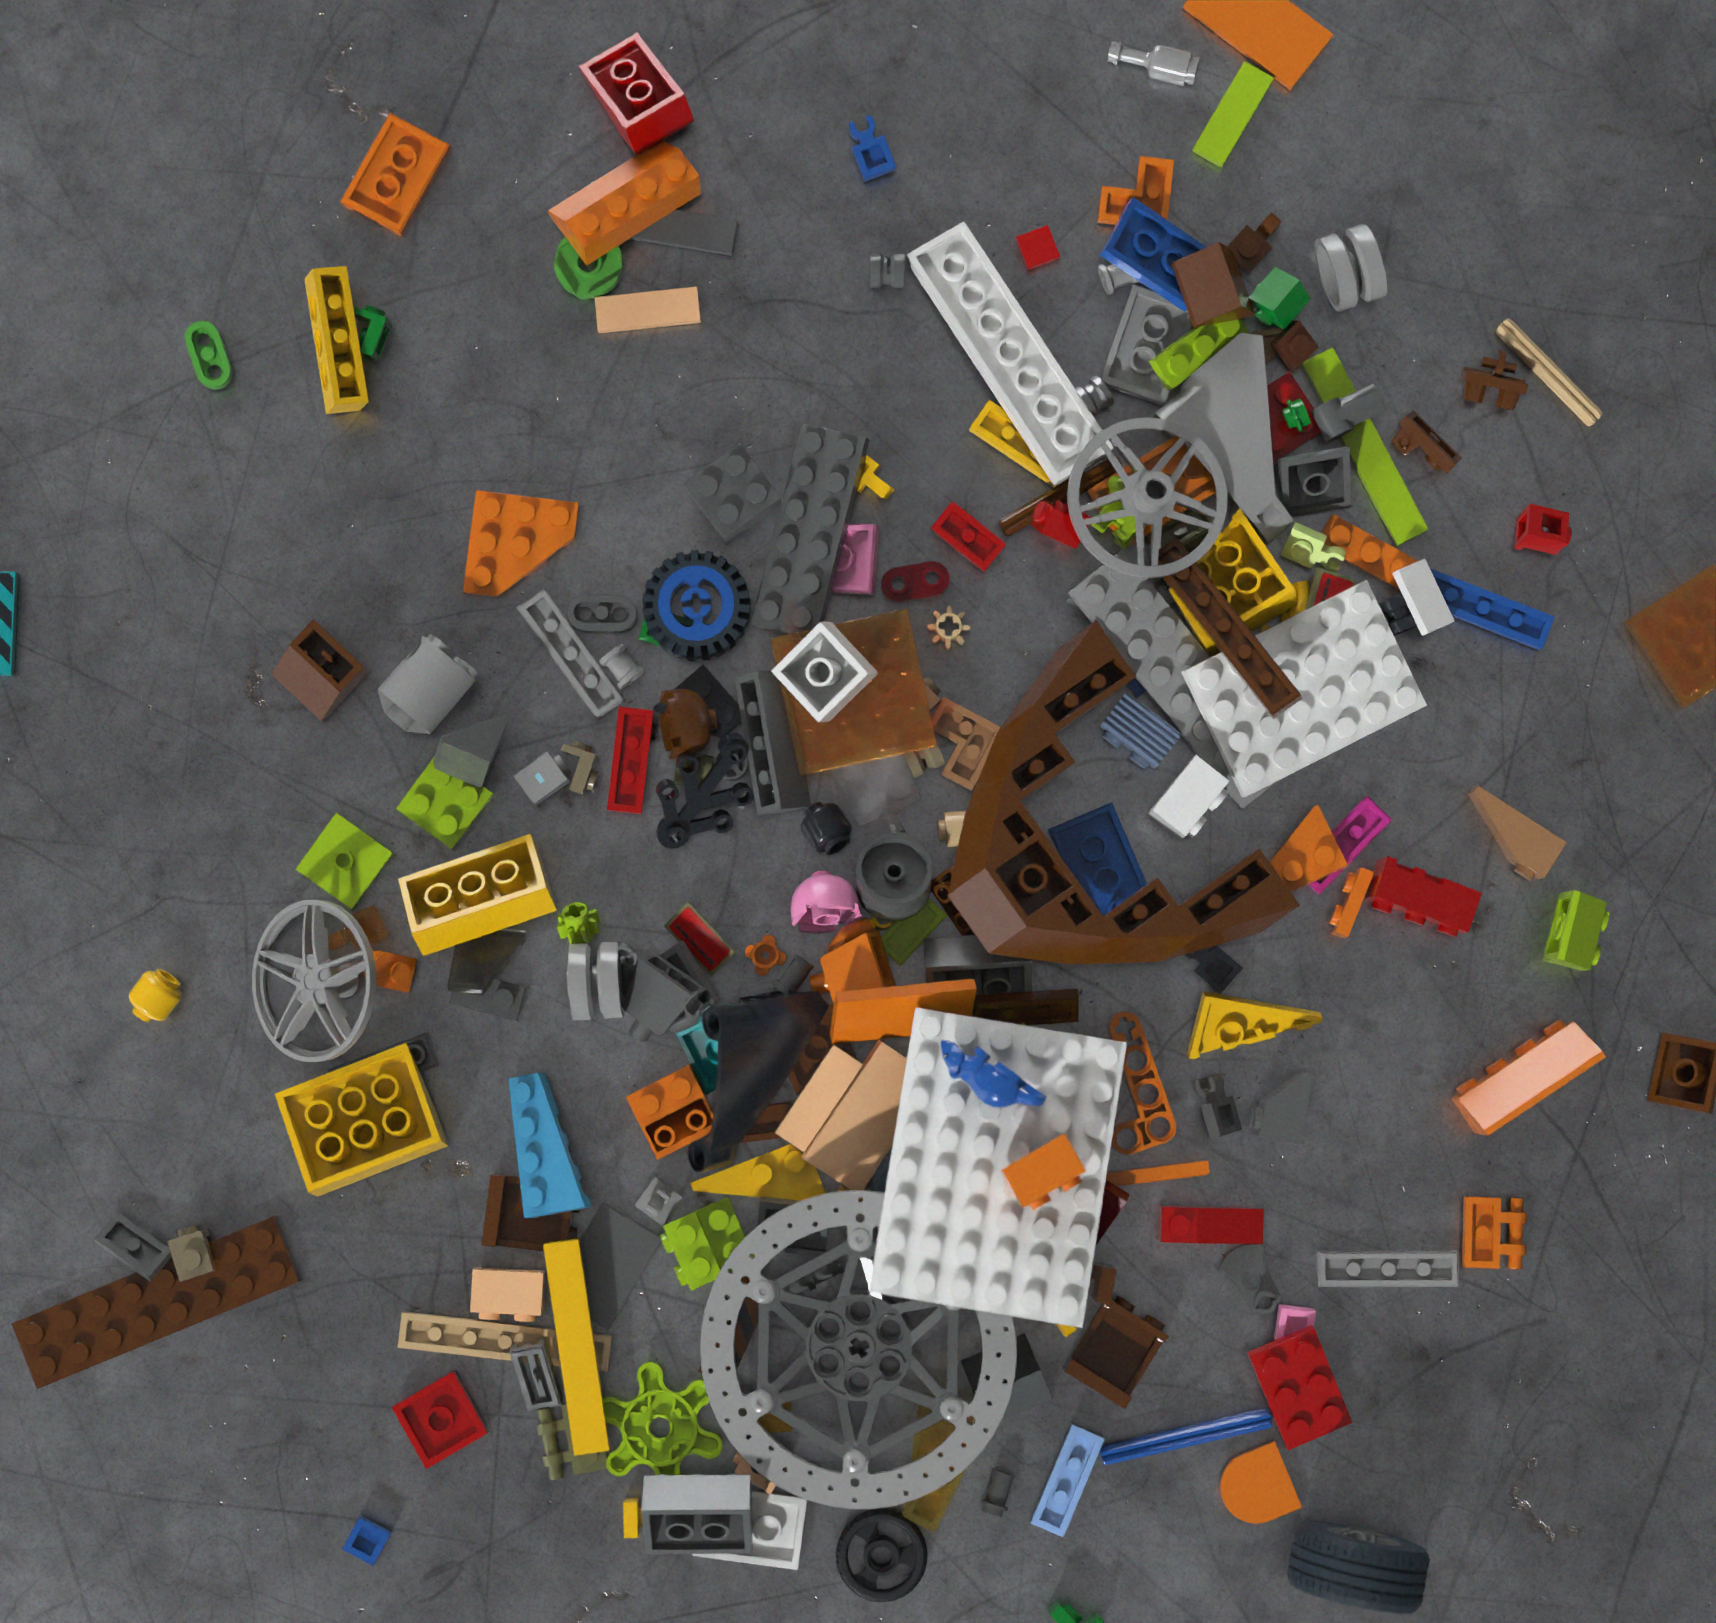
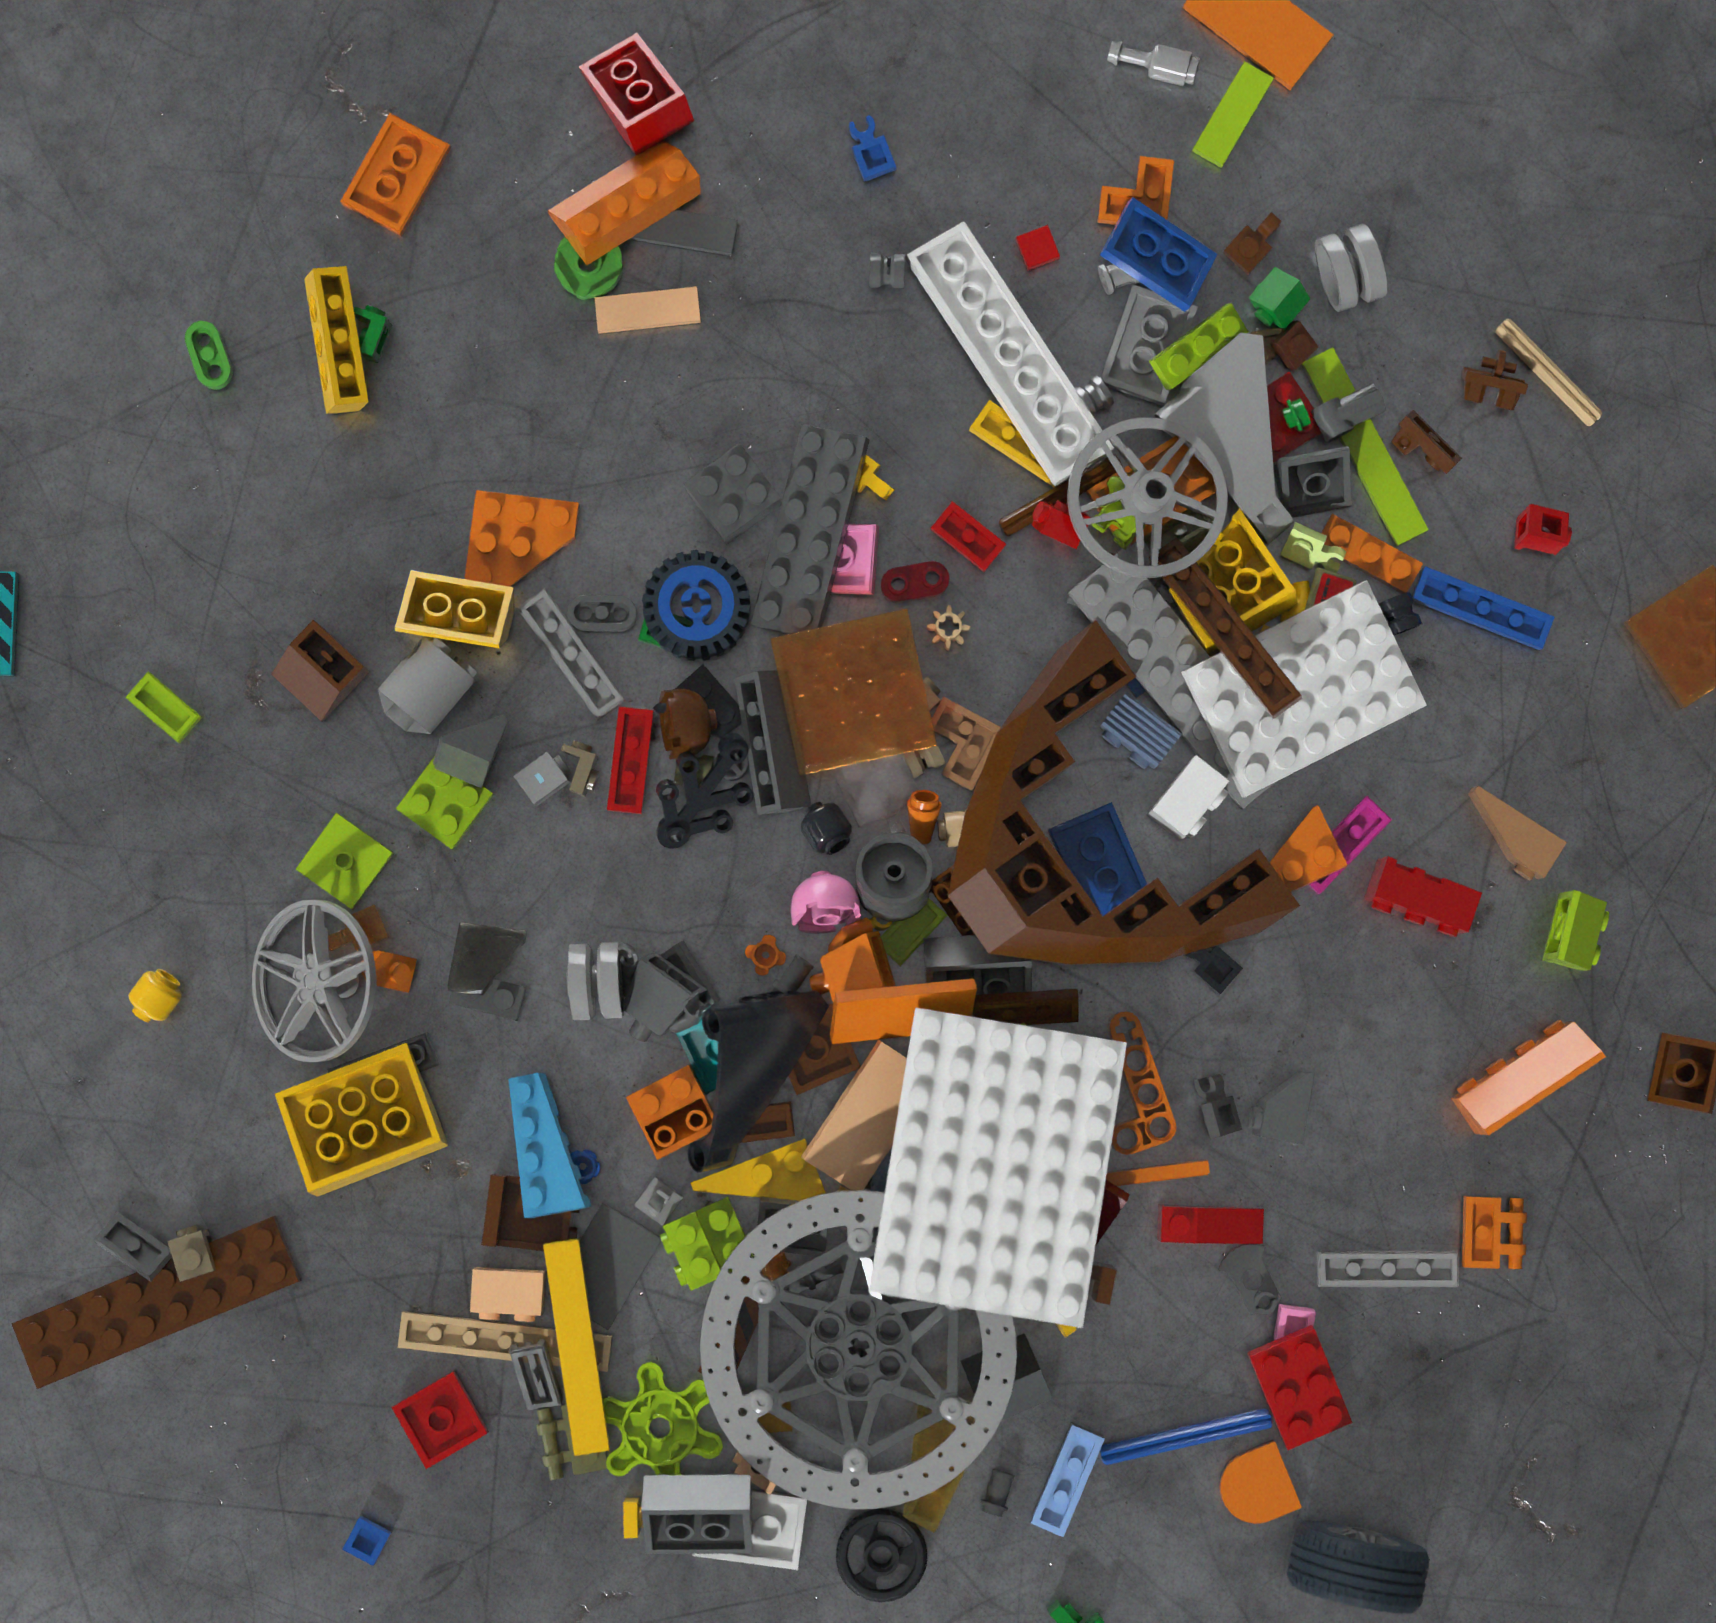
(163, 707): none -> lime tile
(456, 609): none -> yellow slope
(476, 894): yellow brick -> none
(578, 923): lime gear -> none
(592, 1166): none -> blue plate
(621, 666): light grey bush -> none
(701, 939): red slope -> none
(776, 1266): none -> clear orange plate
(818, 1098): light nougat tile -> none
(824, 672): white brick -> none
(923, 814): none -> orange cone
(992, 1084): blue animal -> none
(1043, 1172): orange brick -> none
(1116, 1350): reddish brown panel -> none
(1212, 286): reddish brown slope -> none
(1233, 1021): yellow wing -> none
(1344, 915): orange plate -> none
(1423, 597): white tile -> none

